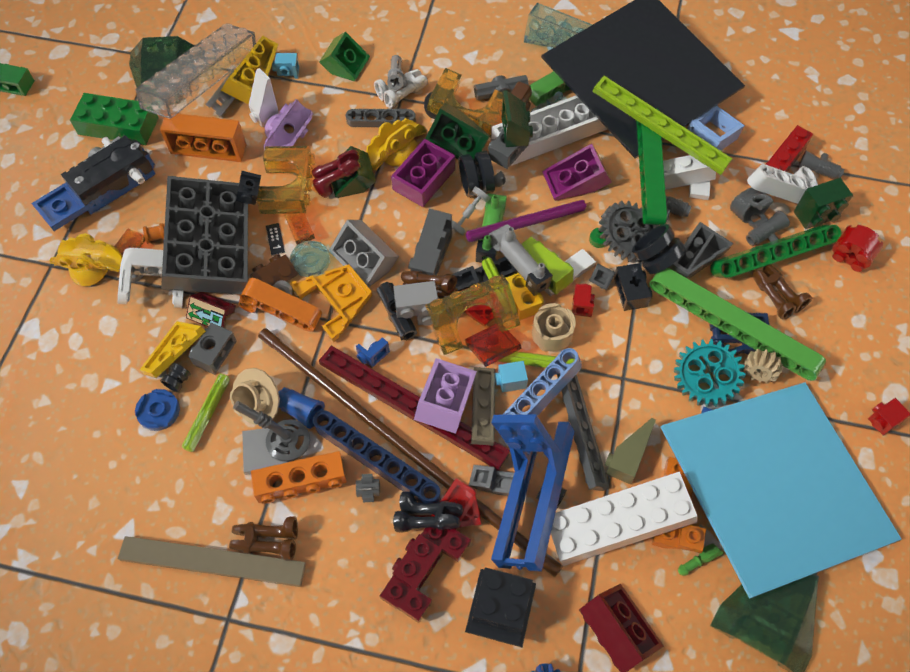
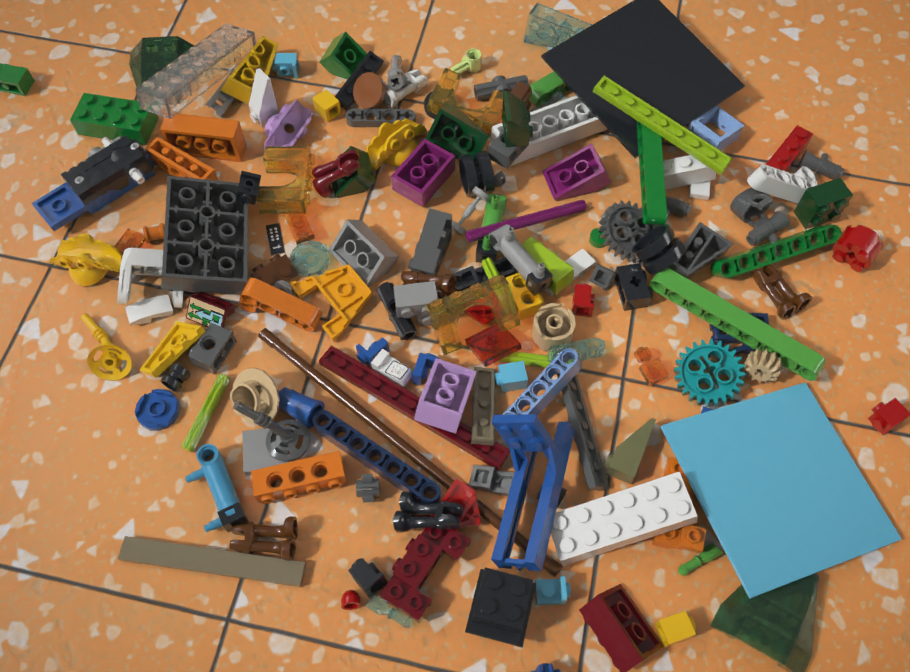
(110, 358): none -> yellow dish
(145, 310): none -> white slope
(178, 162): none -> orange brick
(221, 488): none -> dark azure piece
(326, 105): none -> yellow brick
(350, 600): none -> red hinge
(367, 577): none -> black brick
(369, 90): none -> dark orange tile
(370, 63): none -> black tile
(381, 607): none -> clear light blue piece
(391, 368): none -> white leg
(422, 367): none -> blue bracket
(470, 62): none -> yellowish green axle
(552, 591): none -> medium azure bracket
(588, 349): none -> clear light blue beam
(653, 370): none -> clear orange plate
(675, 628): none -> yellow brick

